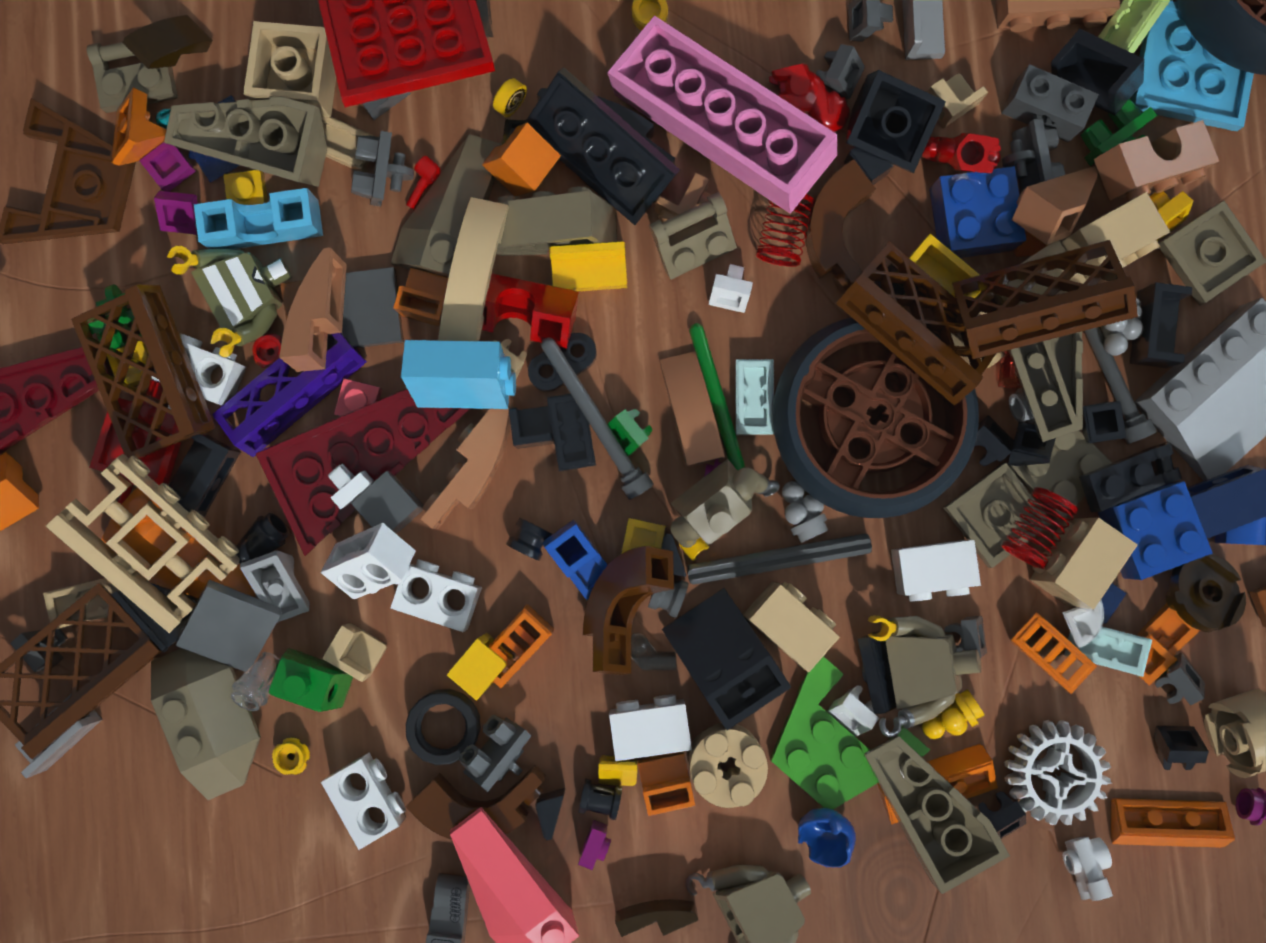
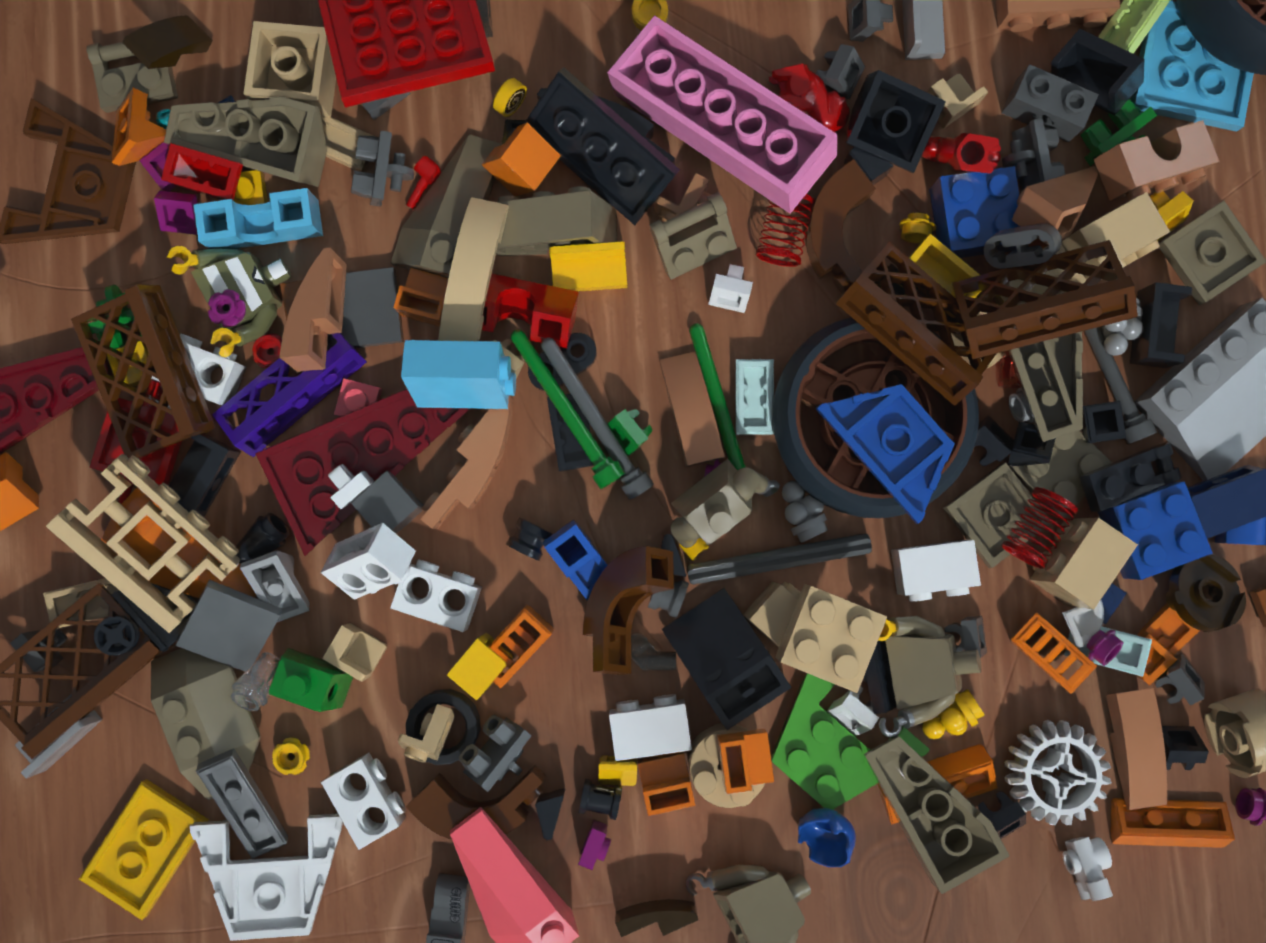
(106, 637): none -> black wheel
(142, 849): none -> yellow tile
(201, 172): none -> red slope
(236, 308): none -> magenta plate
(242, 803): none -> dark grey tile
(268, 893): none -> white wing
(435, 731): none -> tan bracket
(531, 427): black panel -> none
(604, 468): none -> green piece
(642, 534): yellow plate -> none
(745, 760): none -> orange piece
(830, 638): none -> tan brick
(894, 442): none -> blue wing
(916, 227): none -> yellow plate
(1023, 254): none -> dark grey beam
(1104, 646): none -> magenta plate
(1139, 747): none -> nougat slope

